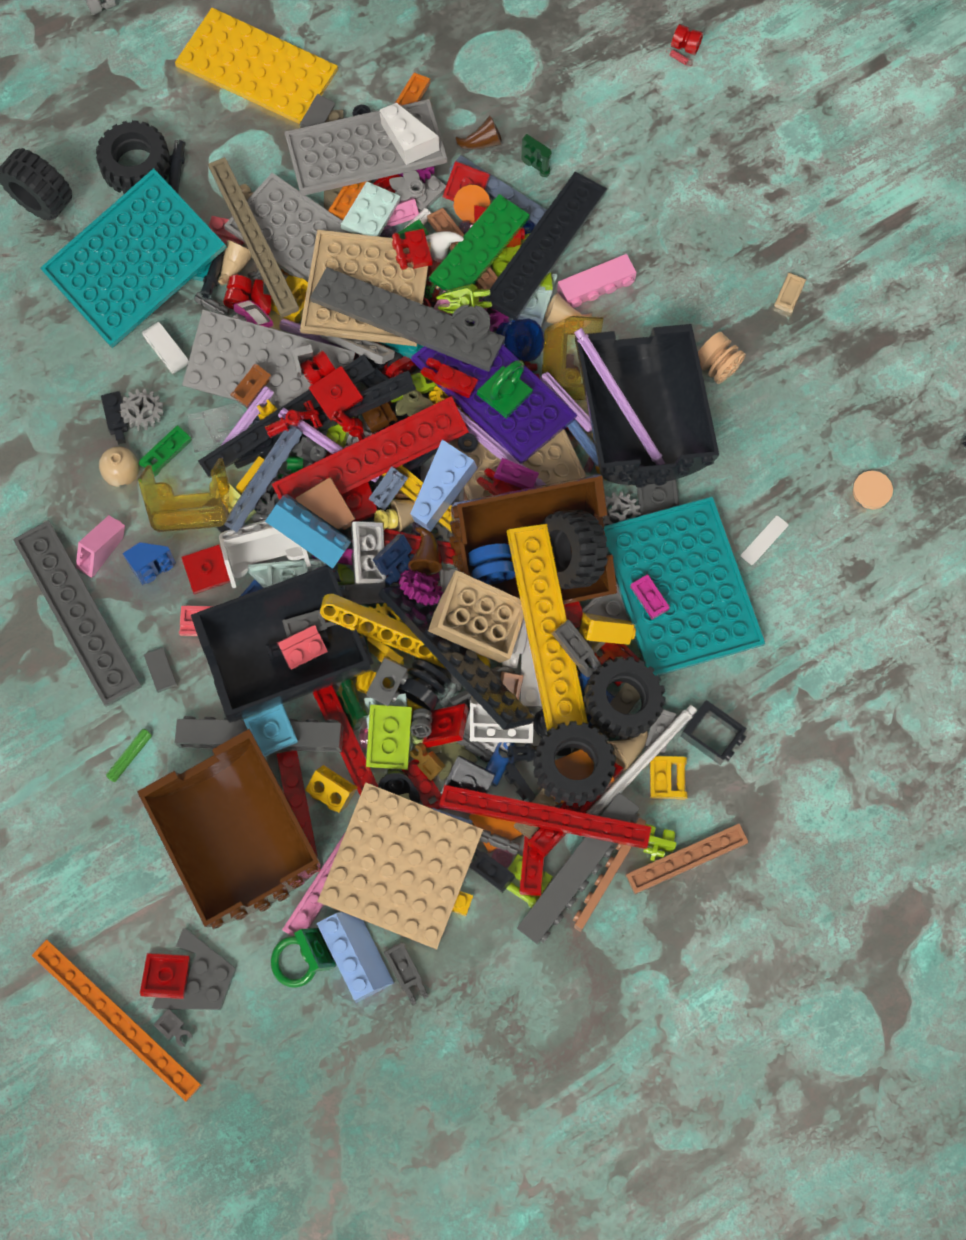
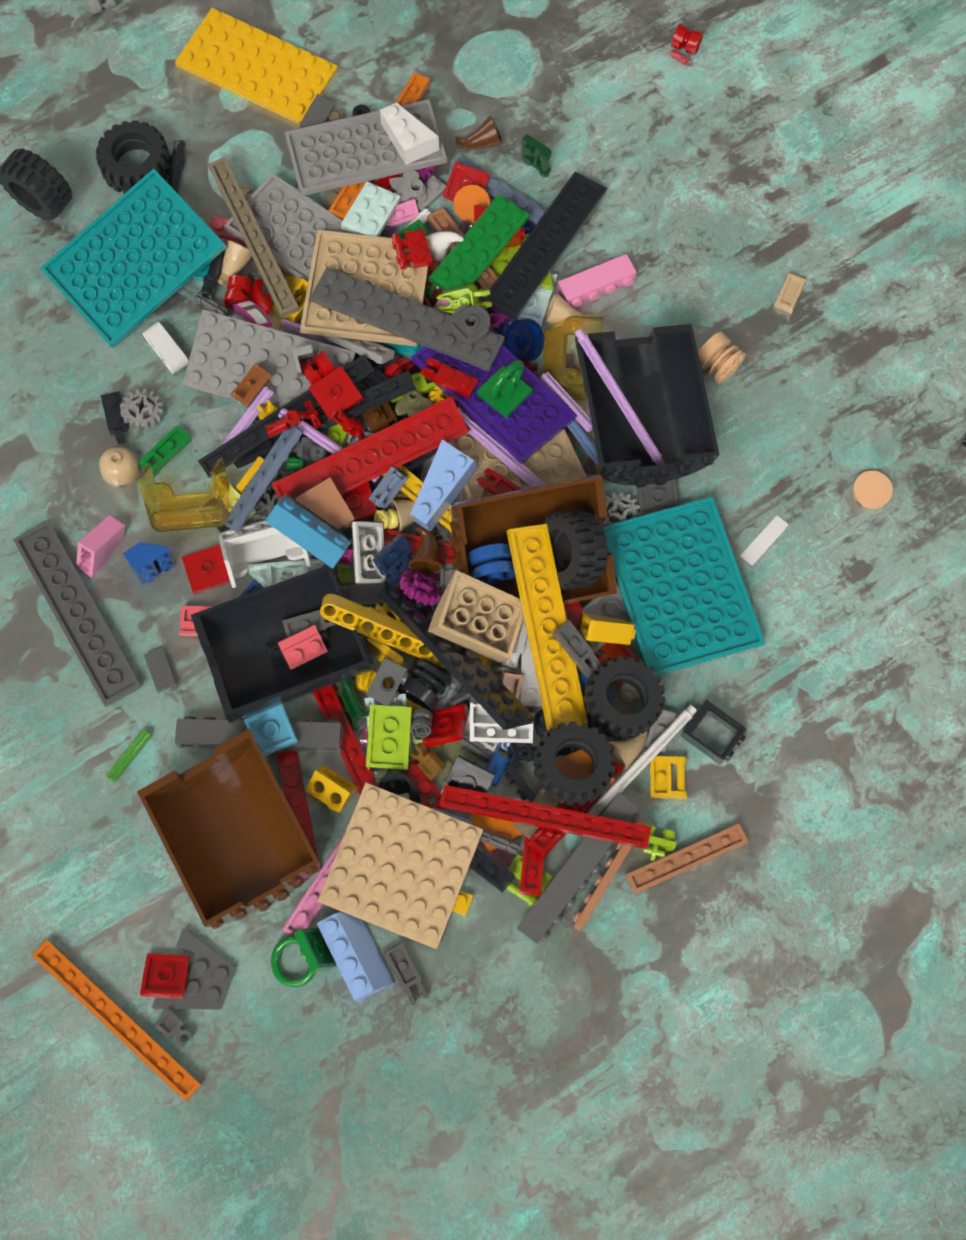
(467, 437): black plate -> none
(516, 474): magenta plate -> none
(649, 597): dark pink plate -> none

